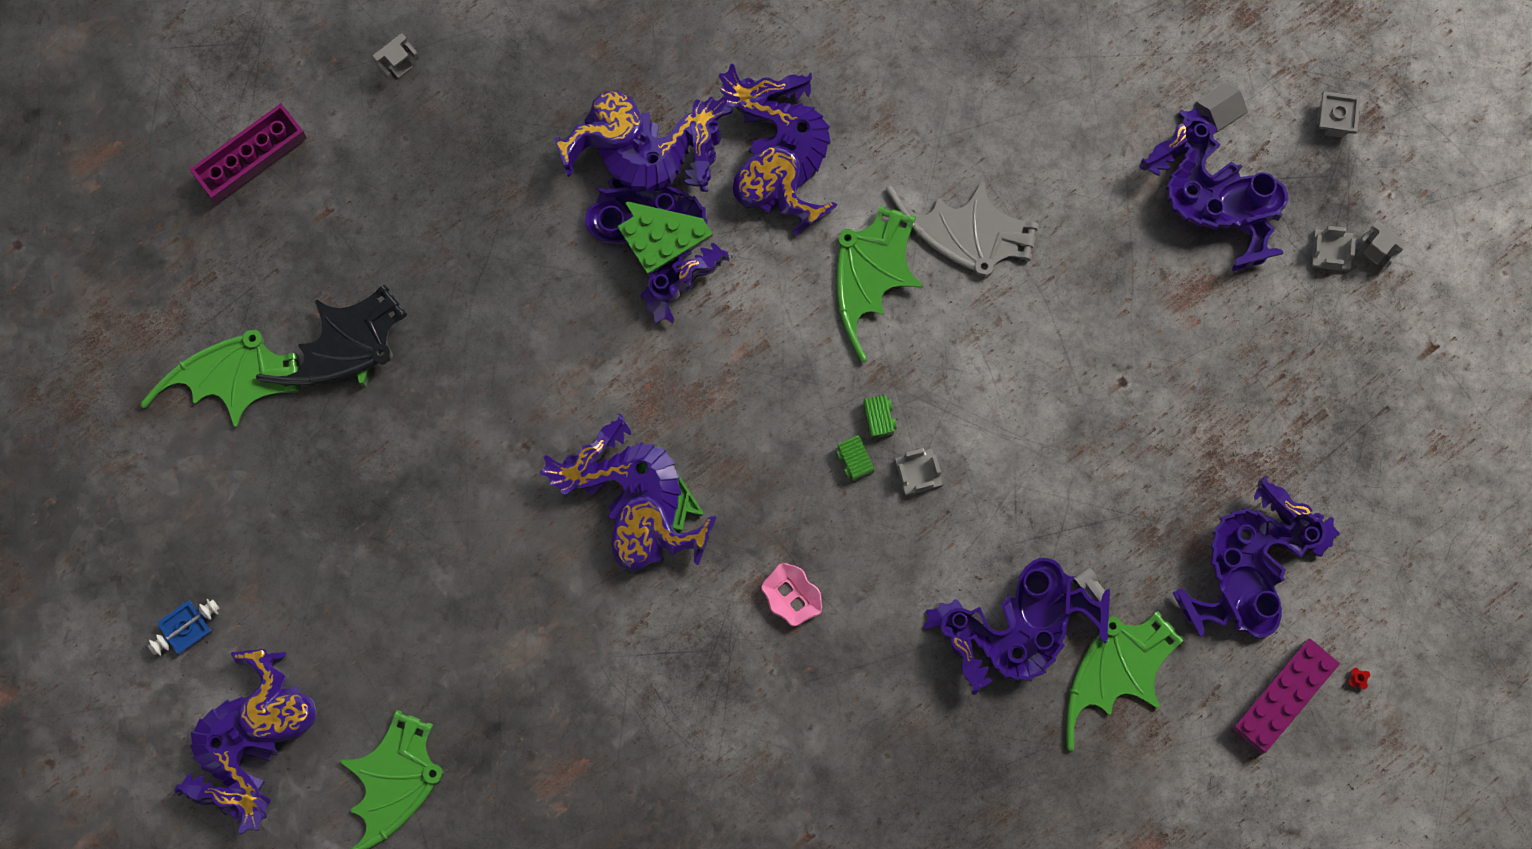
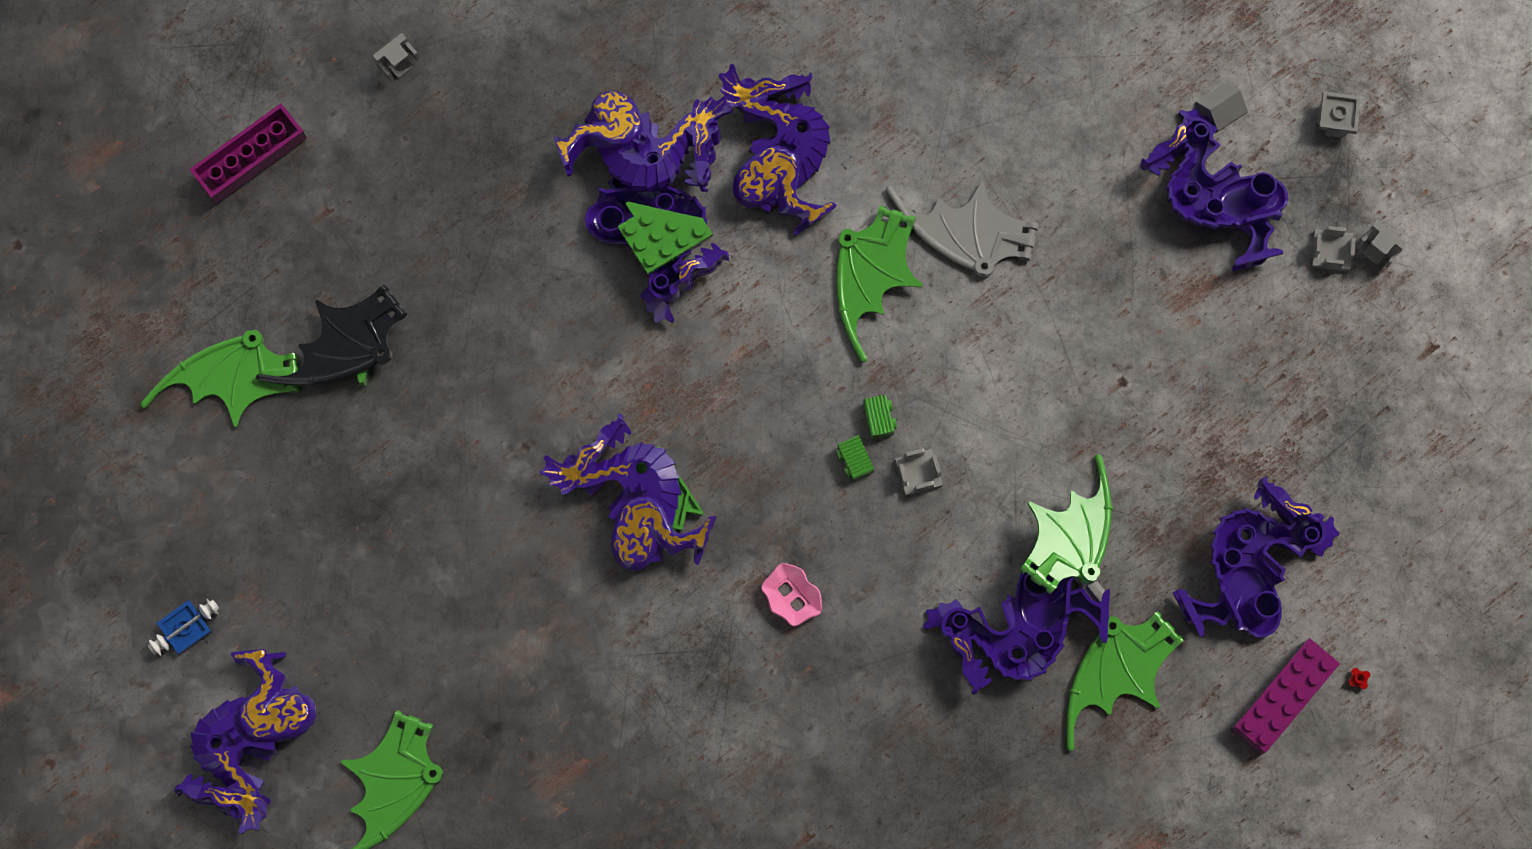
(1072, 540): none -> animal

